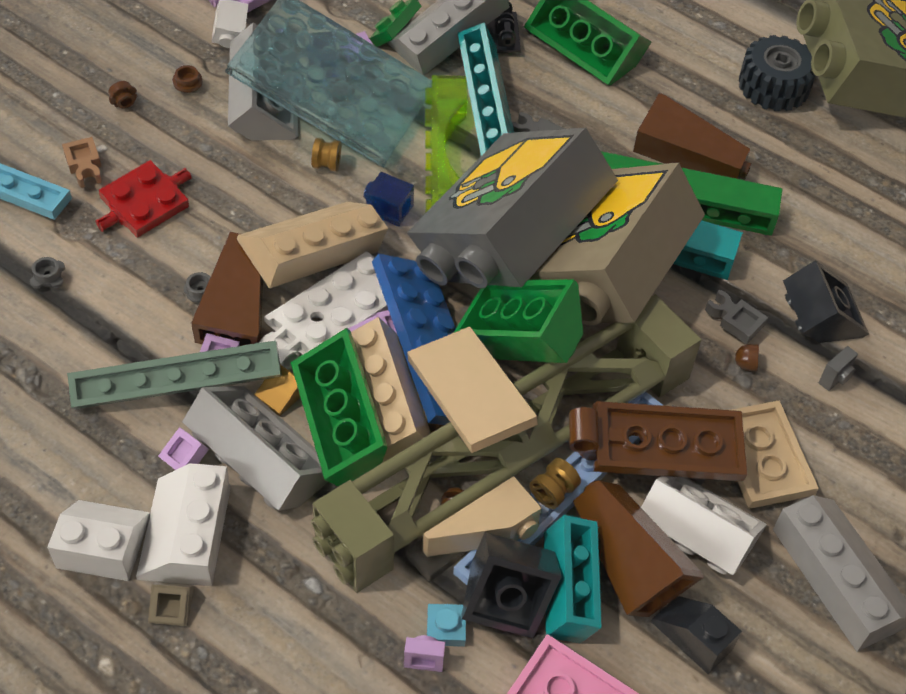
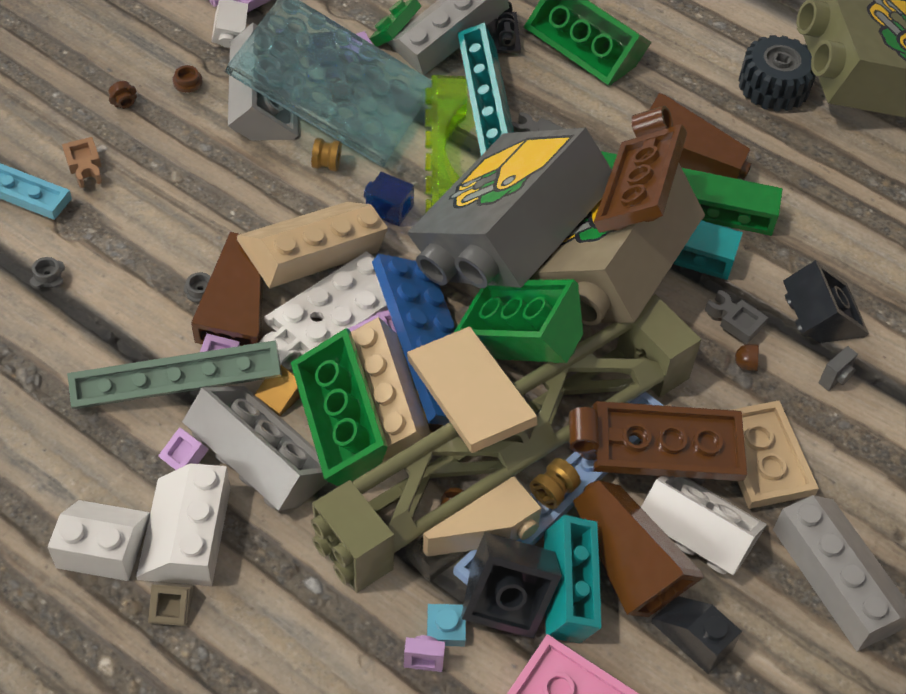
(143, 198): red plate -> none
(642, 172): none -> reddish brown hinge

